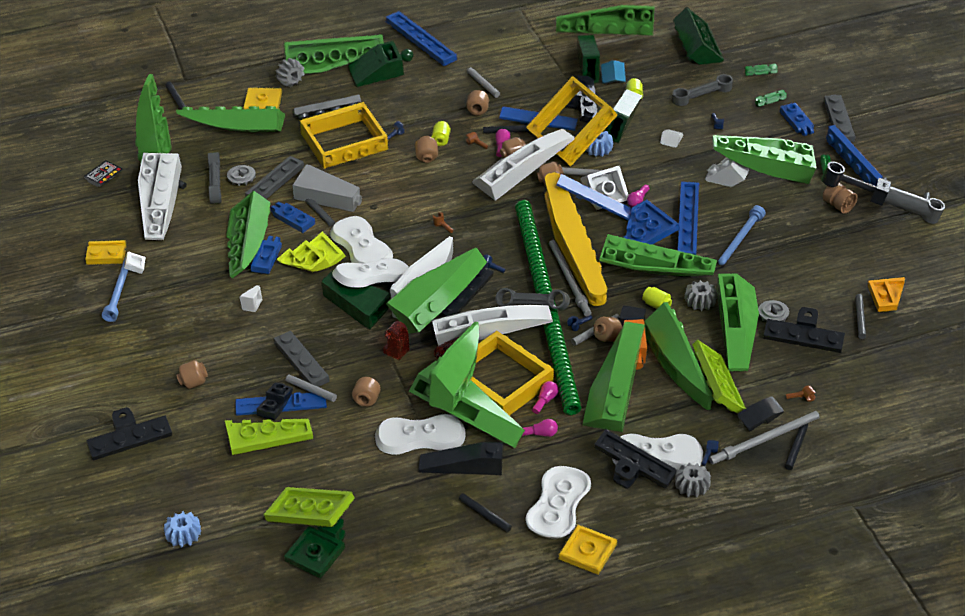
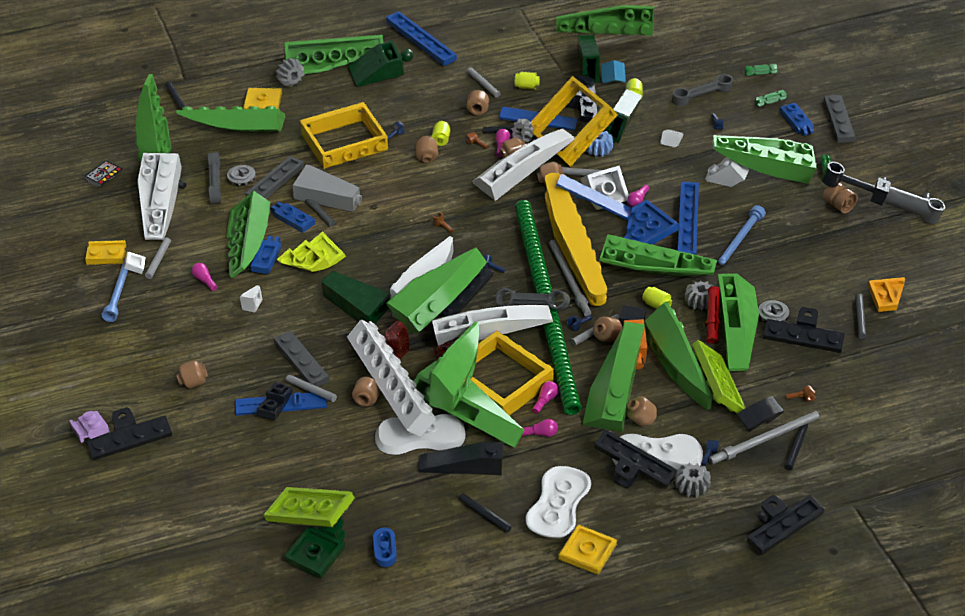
(89, 425): none -> lavender plate
(157, 259): none -> light grey bar
(182, 529): light blue gear -> none
(201, 273): none -> dark pink piece
(256, 436): lime wing -> none
(320, 108): plate -> none
(358, 239): white plate -> none
(365, 274): white plate -> none
(384, 547): none -> blue plate
(391, 378): none -> white brick
(527, 80): none -> neon yellow brick
(527, 130): none -> light grey gear
(641, 411): none -> medium nougat head
(697, 38): dark green slope -> none
(712, 322): none -> red pin
(782, 522): none -> black plate
(852, 156): blue plate -> none

